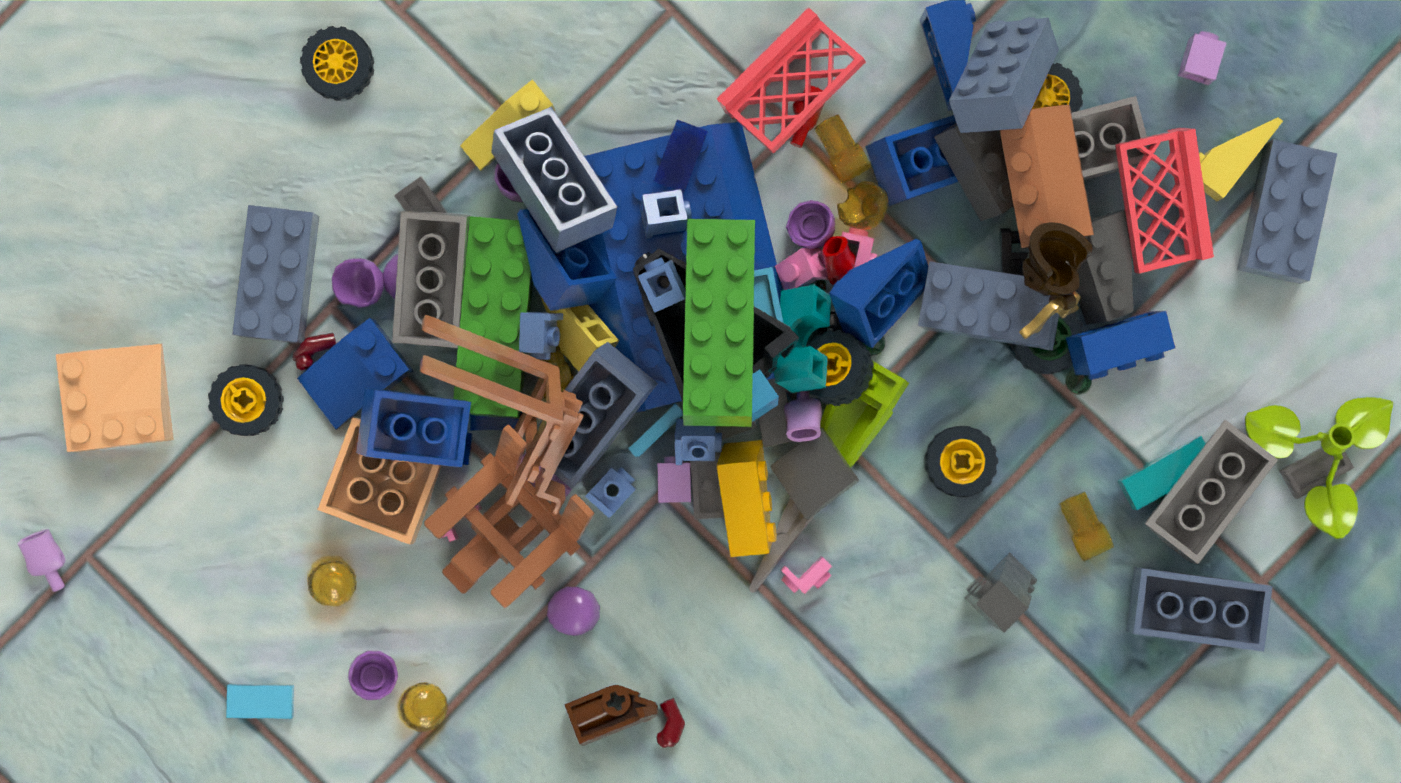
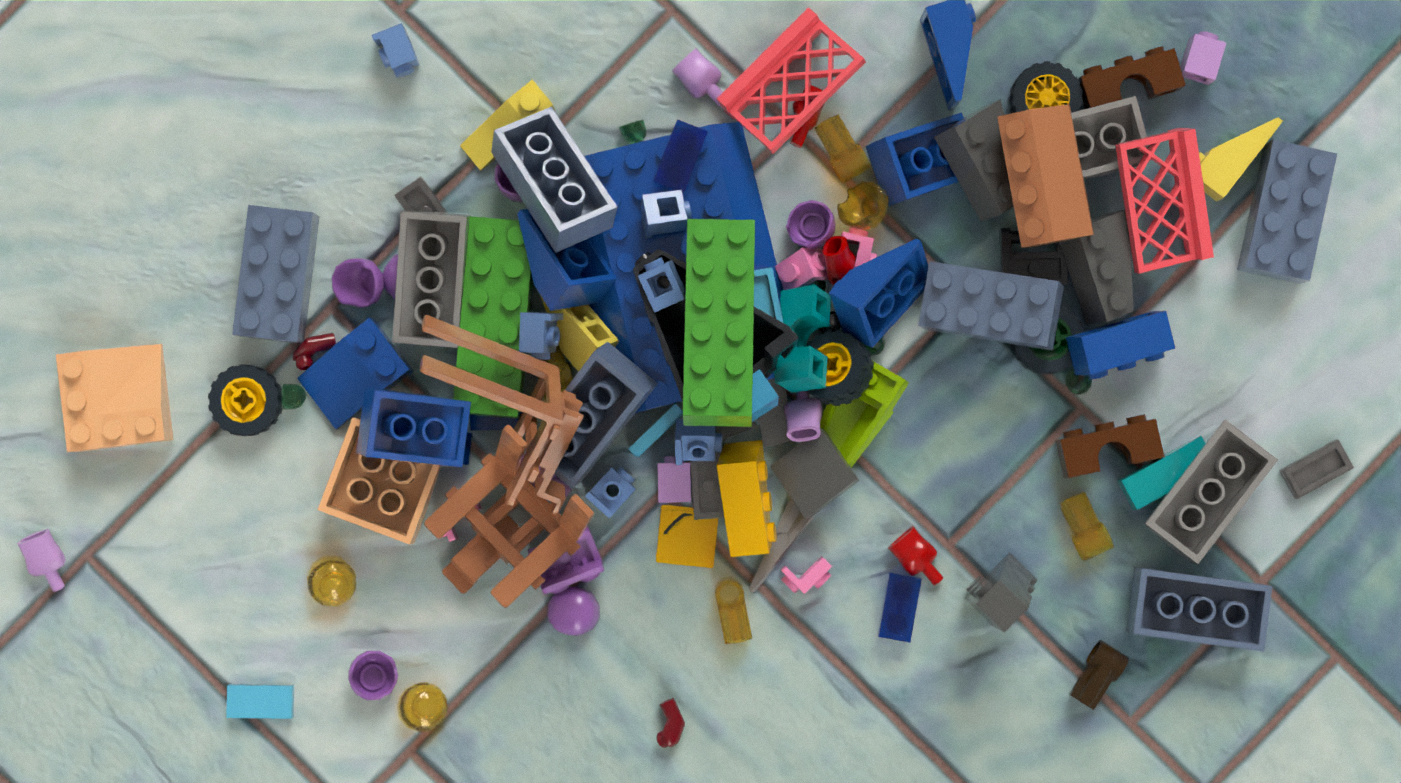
(292, 396): none -> clear green hinge
(337, 63): black wheel -> none
(396, 50): none -> medium blue brick
(581, 566): none -> medium lavender bracket
(595, 719): reddish brown piece -> none
(633, 132): none -> clear green hinge
(685, 539): none -> yellow sticker
(699, 76): none -> lavender piece
(733, 613): none -> clear yellow piece
(899, 607): none -> clear blue plate
(916, 555): none -> red piece
(961, 461): black wheel -> none
(1004, 75): sand blue brick -> none
(1053, 270): dark brown helmet -> none
(1103, 667): none -> dark brown piece
(1137, 439): none -> reddish brown arch
(1157, 72): none -> reddish brown arch
(1358, 423): lime plant -> none

